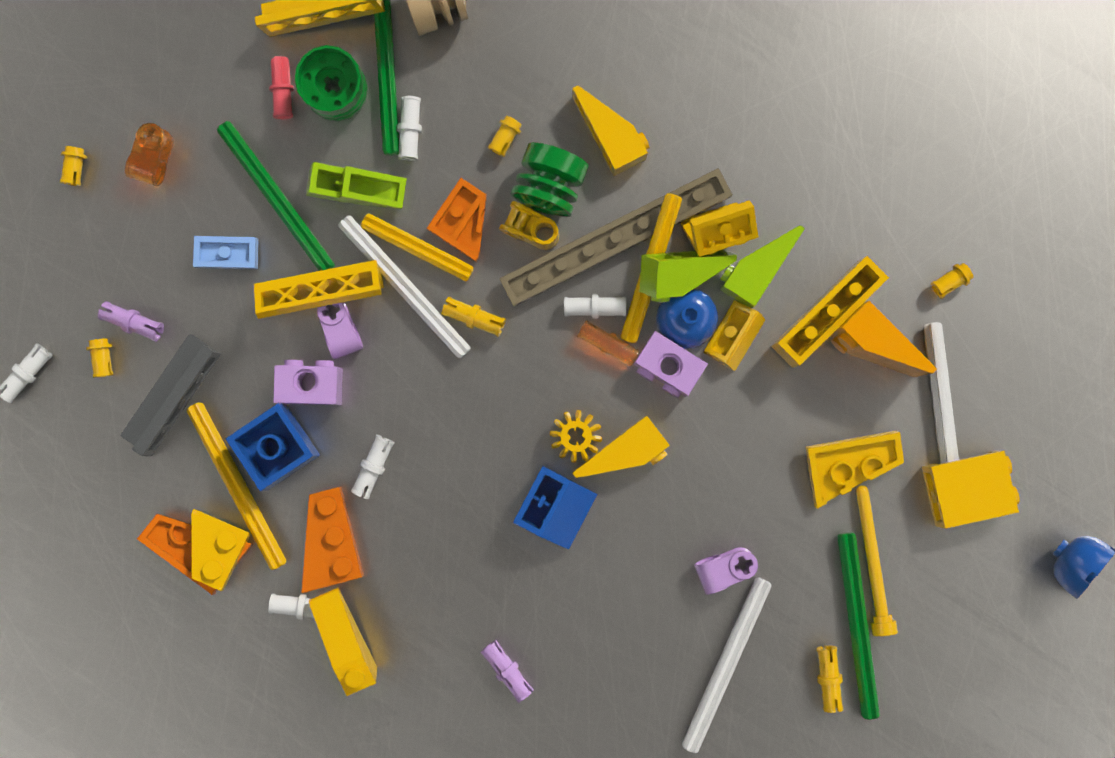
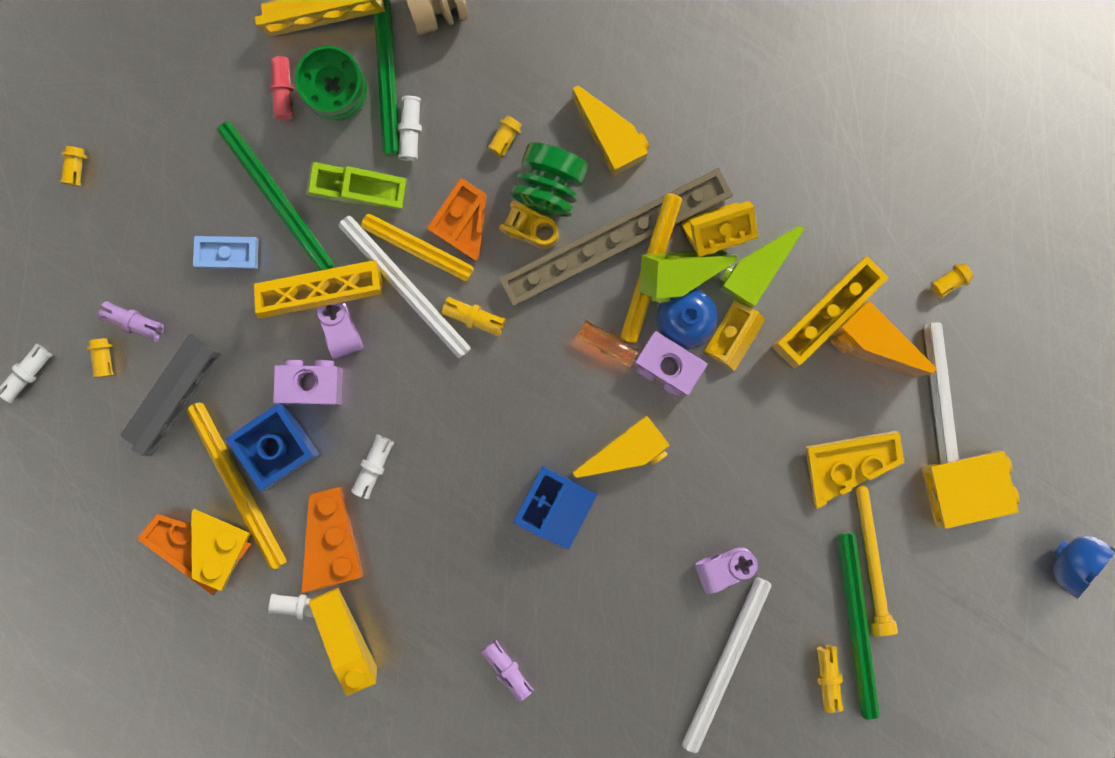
(149, 158): clear orange piece -> none
(586, 434): yellow gear -> none
(595, 306): white pin -> none

